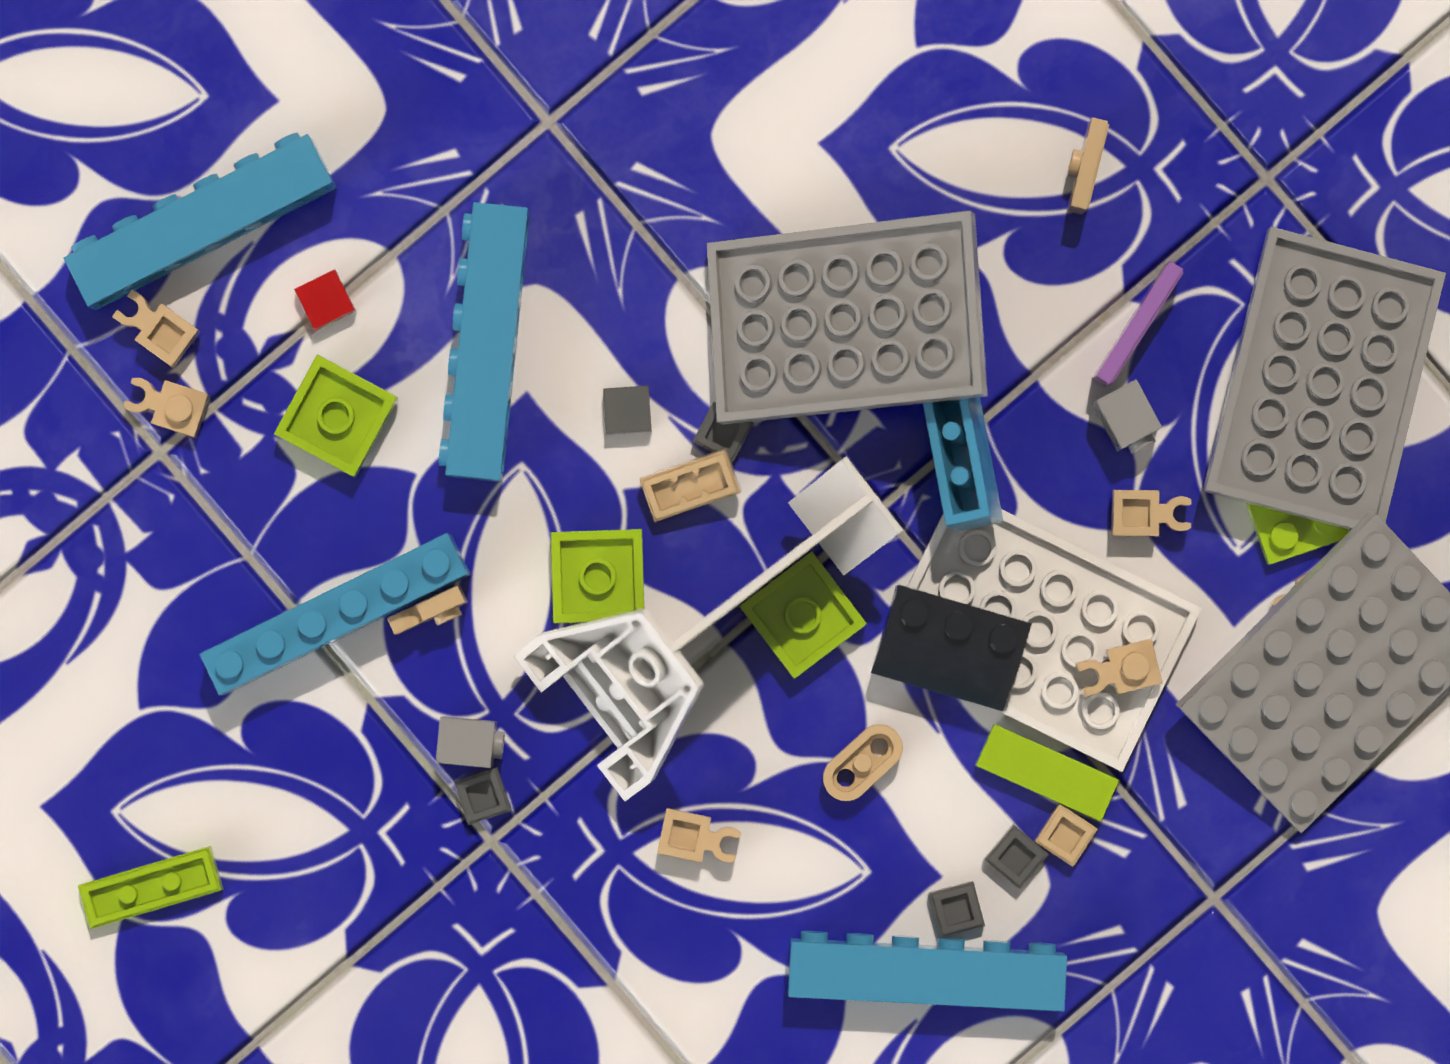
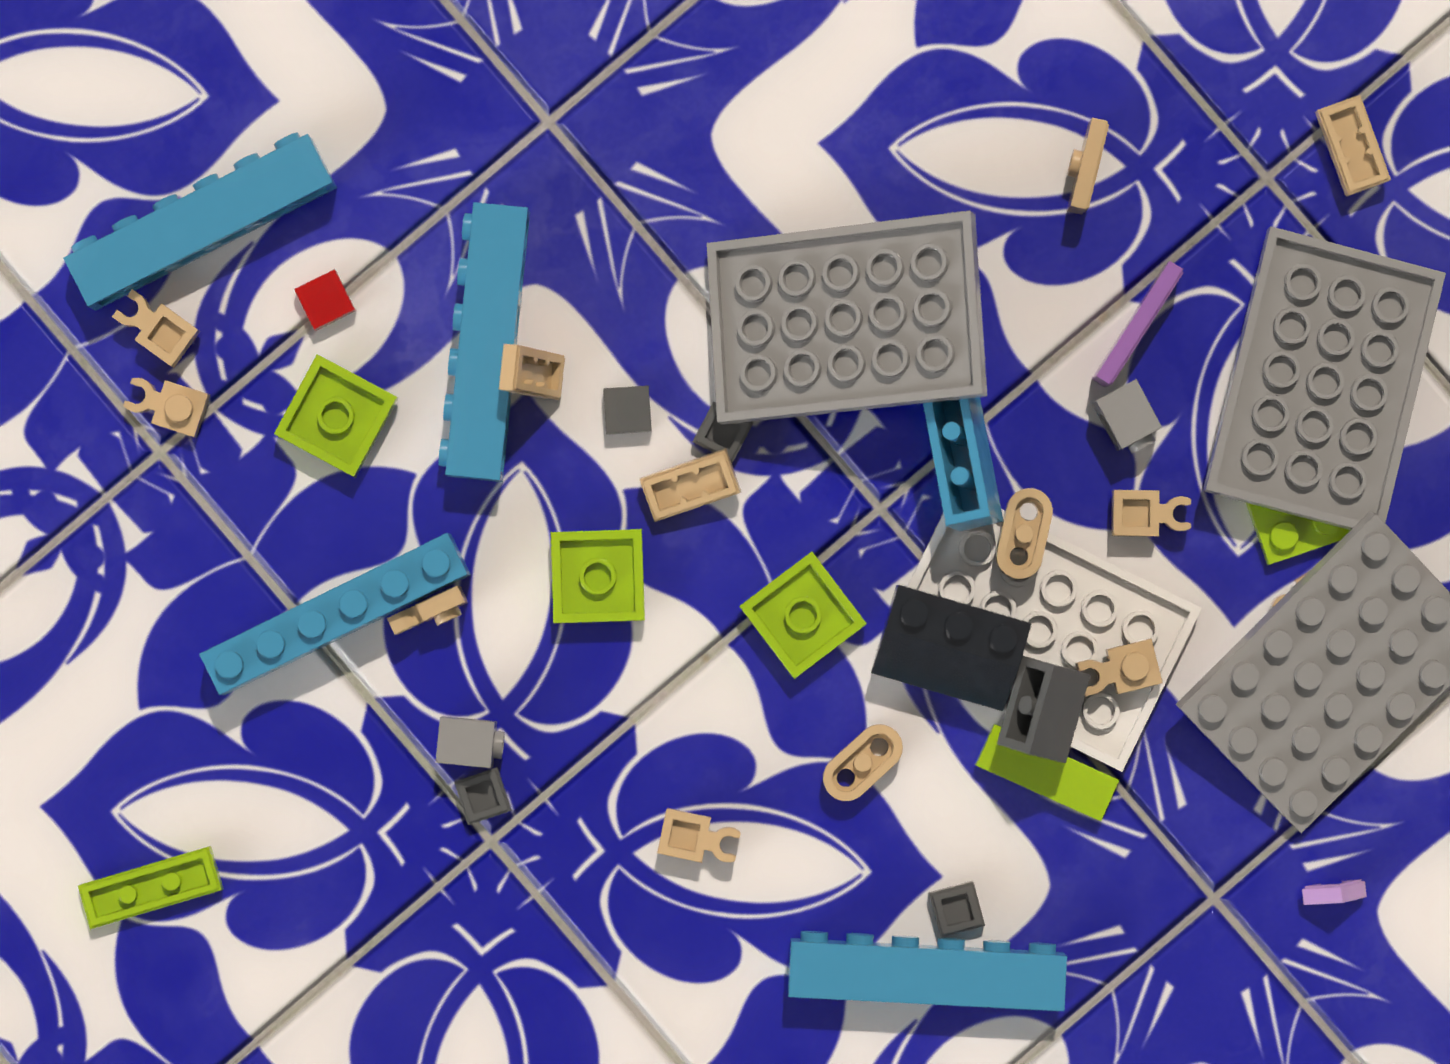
(531, 372): none -> tan plate
(637, 676): white piece -> none
(1016, 856): dark grey tile -> none
(1024, 534): none -> tan plate
(1043, 709): none -> dark grey brick
(1065, 834): tan tile -> none
(1334, 893): none -> lavender tile
(1352, 145): none -> tan plate

